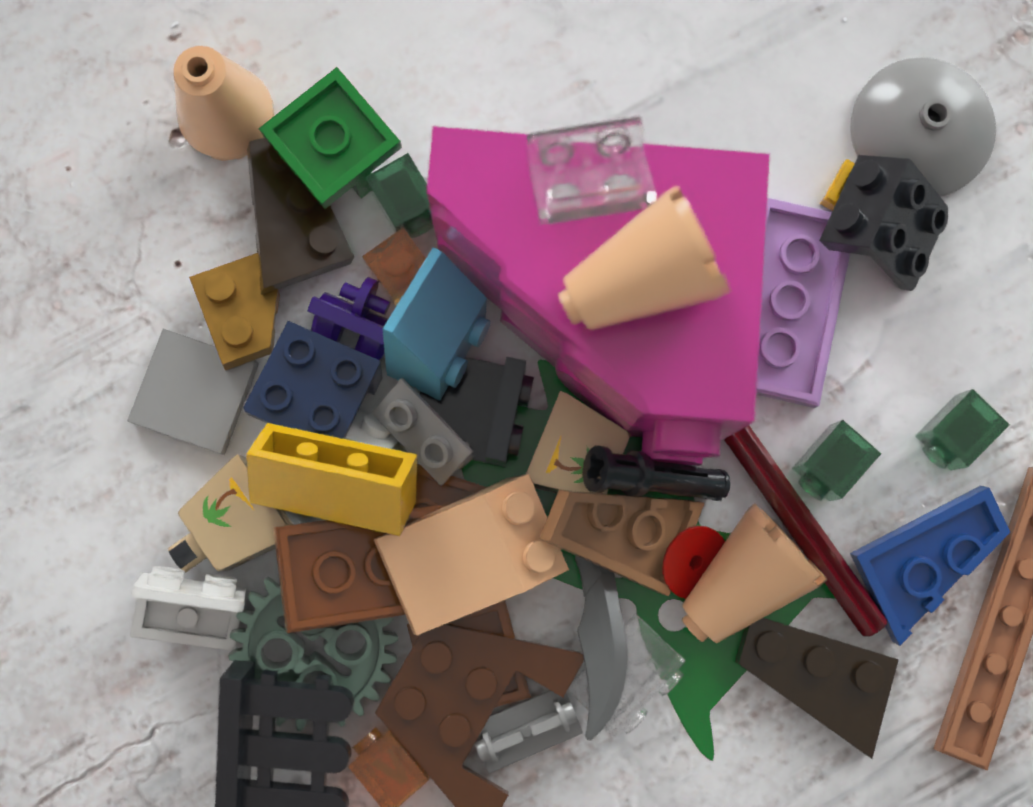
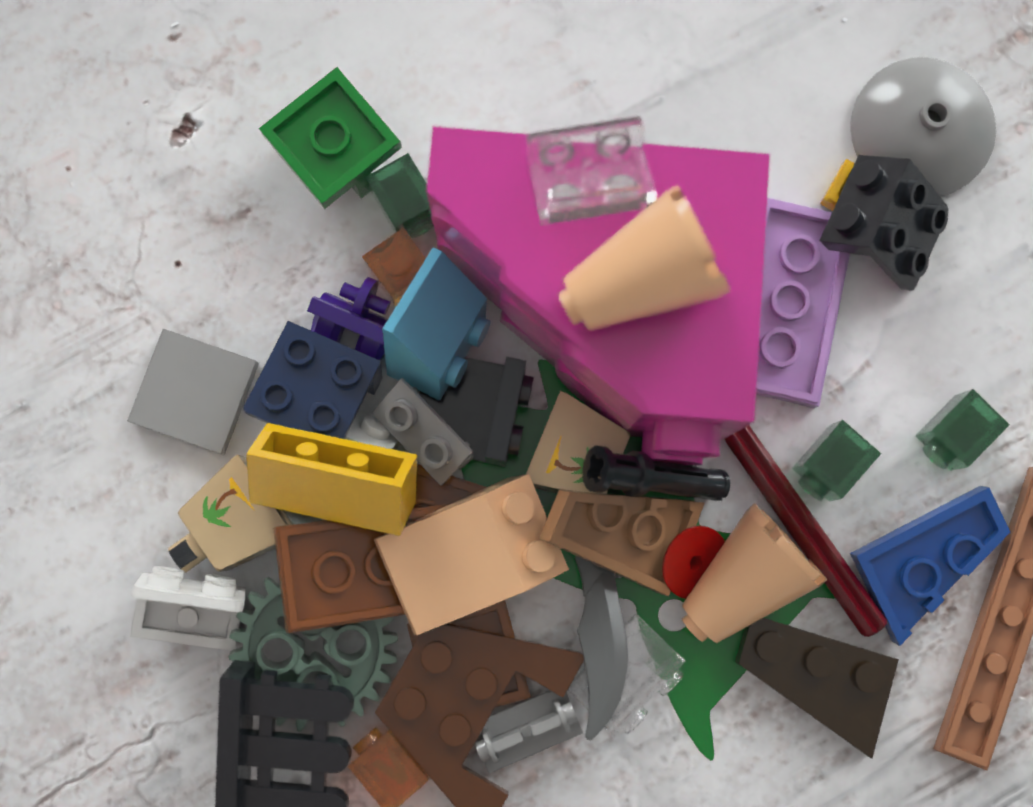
(219, 103): light nougat cone -> none
(236, 311): pearl gold wing -> none
(292, 228): dark brown wing -> none

